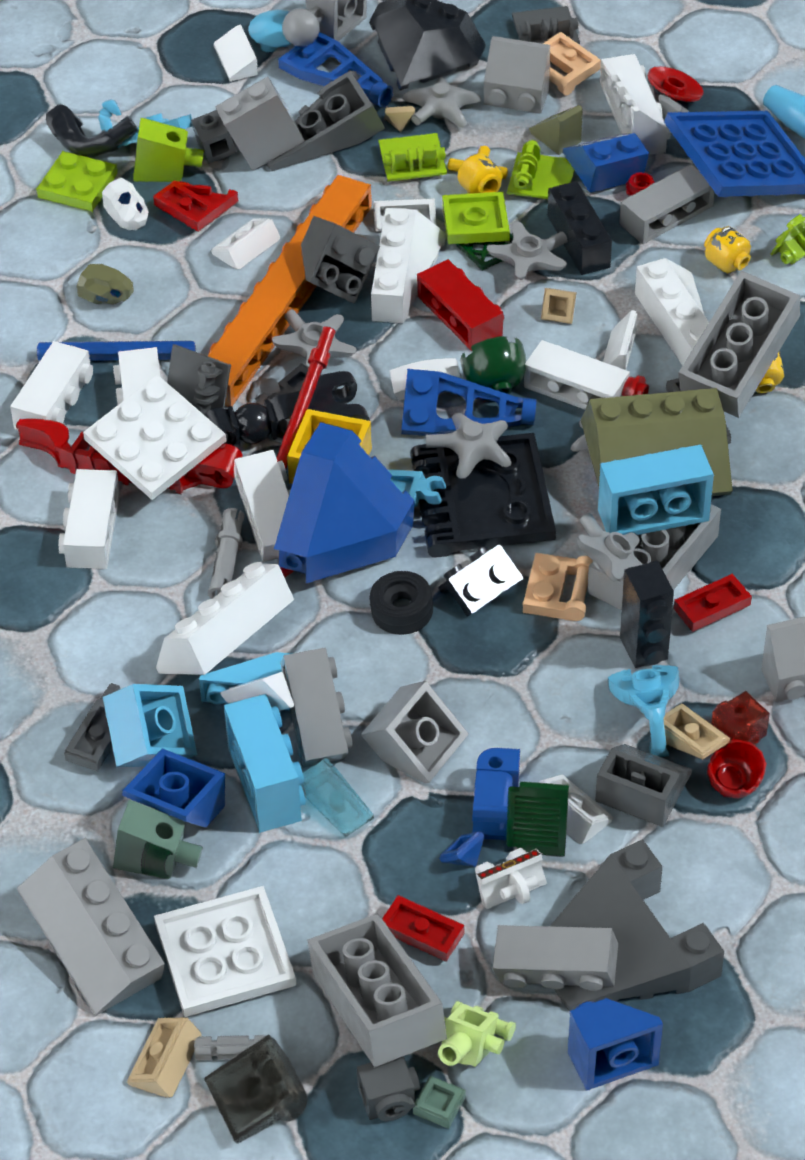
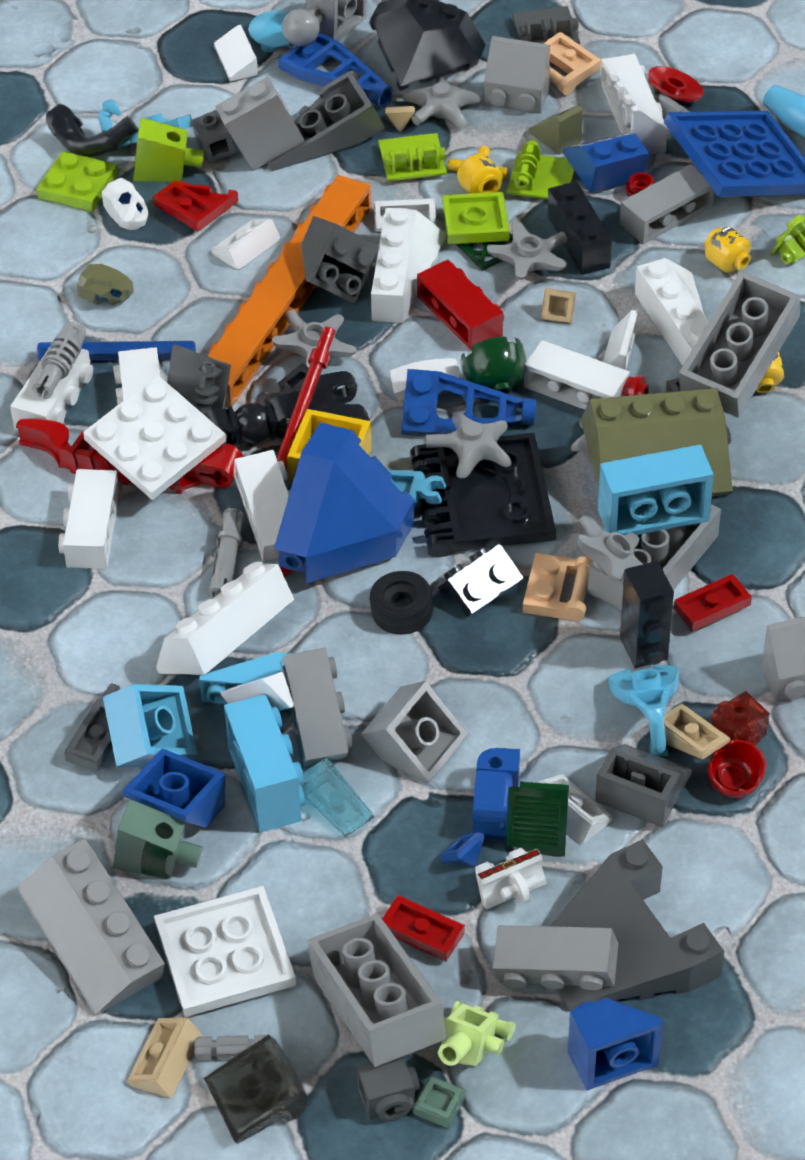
(60, 358): none -> light grey hinge

